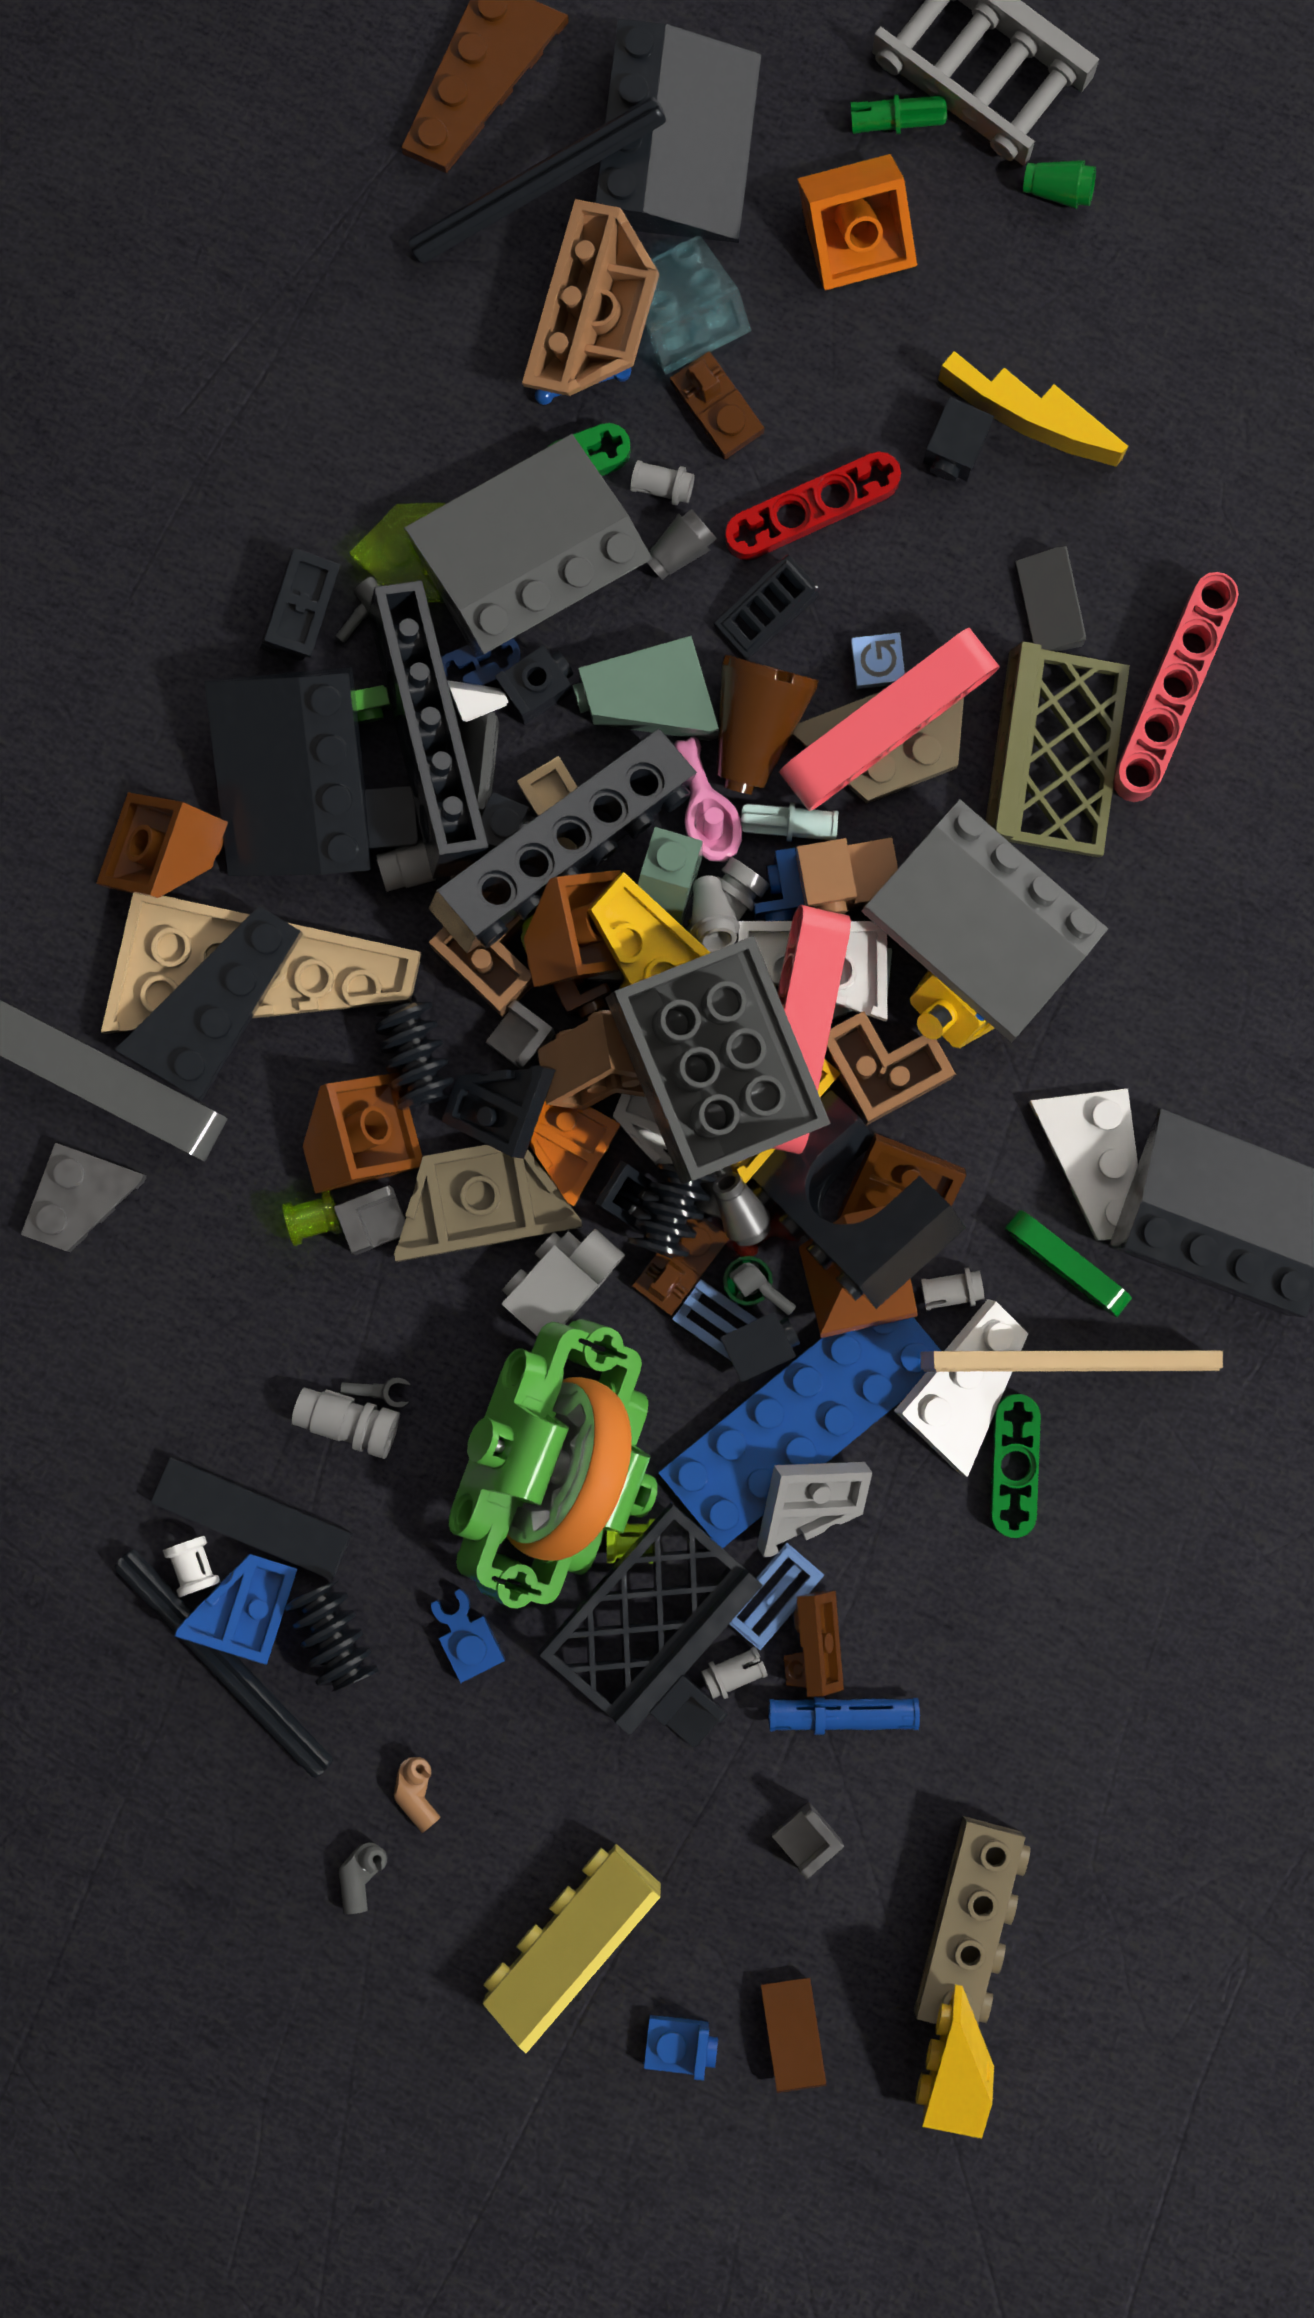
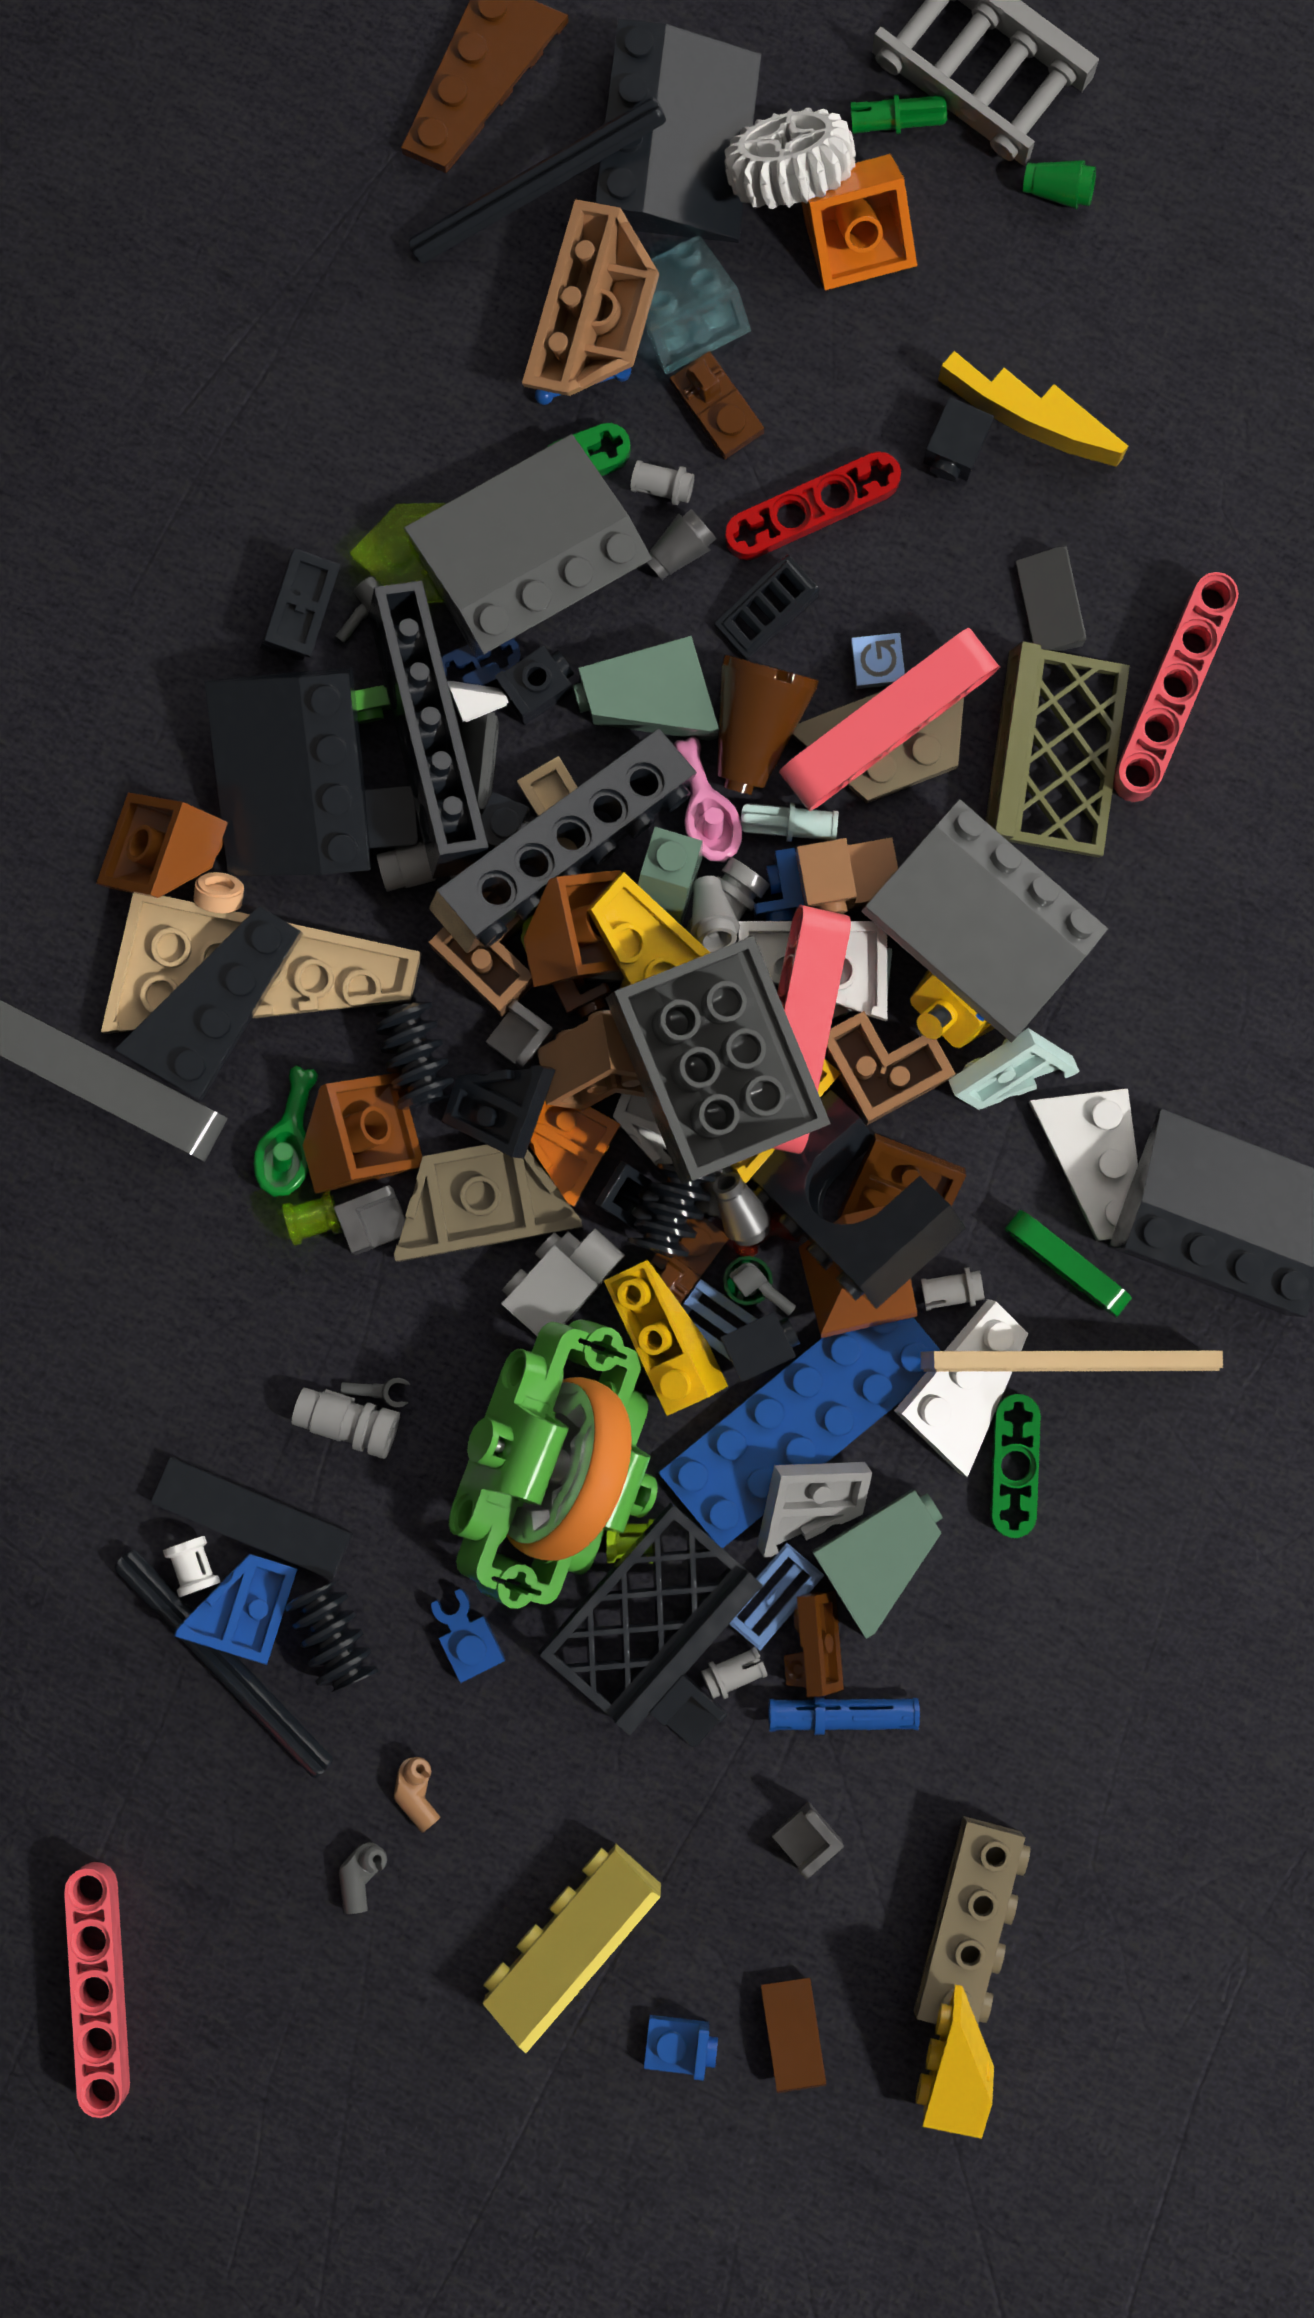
(76, 1196): flat silver wing -> none
(87, 2011): none -> coral beam
(218, 892): none -> light nougat tile
(280, 1155): none -> green piece
(665, 1339): none -> yellow slope
(790, 158): none -> white gear
(879, 1557): none -> sand green slope
(1010, 1070): none -> light aqua wing

